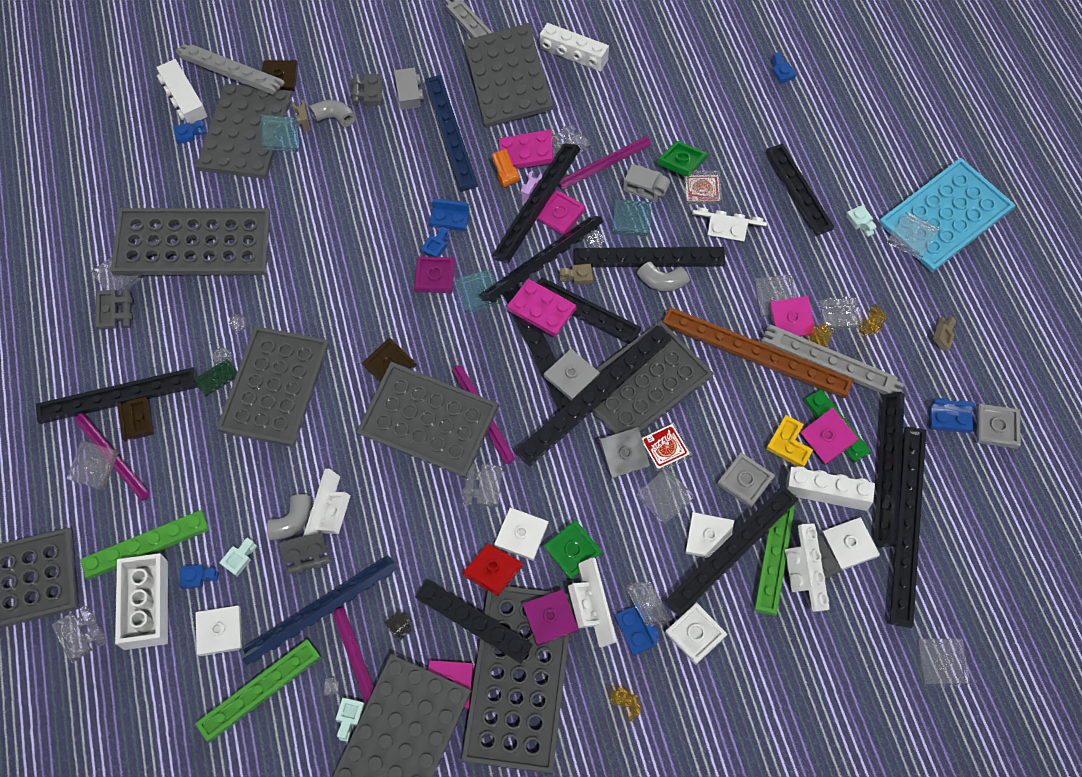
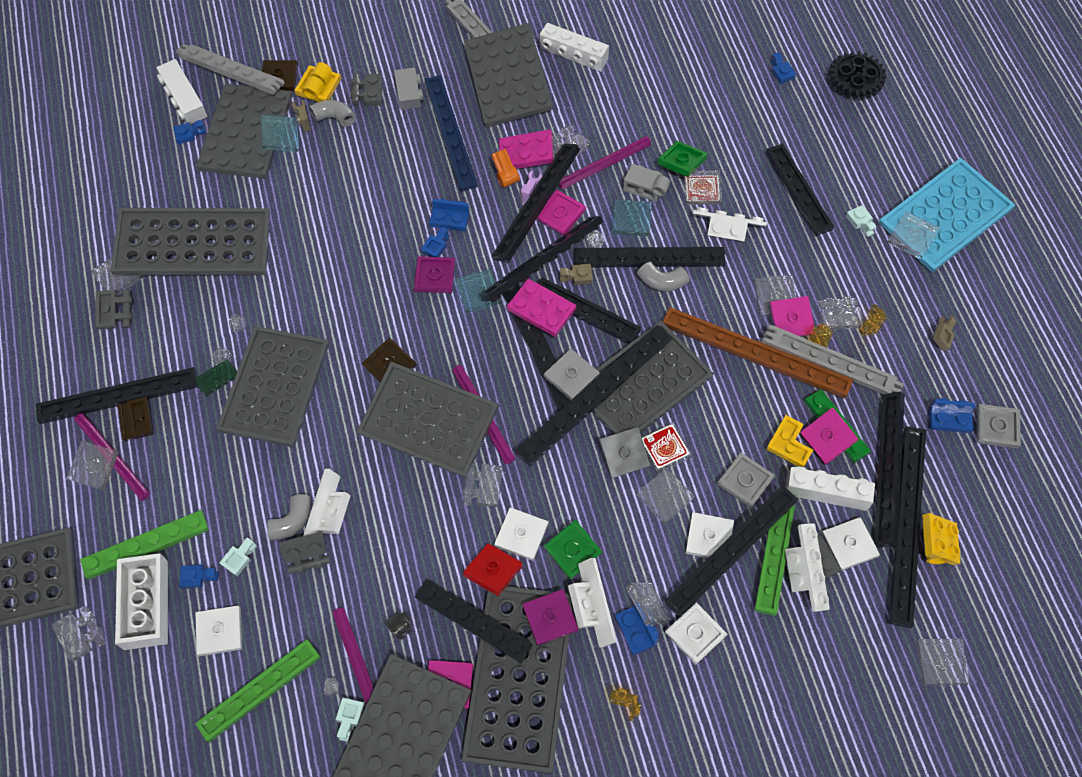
(312, 613): dark blue plate -> none
(318, 83): none -> yellow plate
(857, 75): none -> black gear
(940, 540): none -> yellow plate

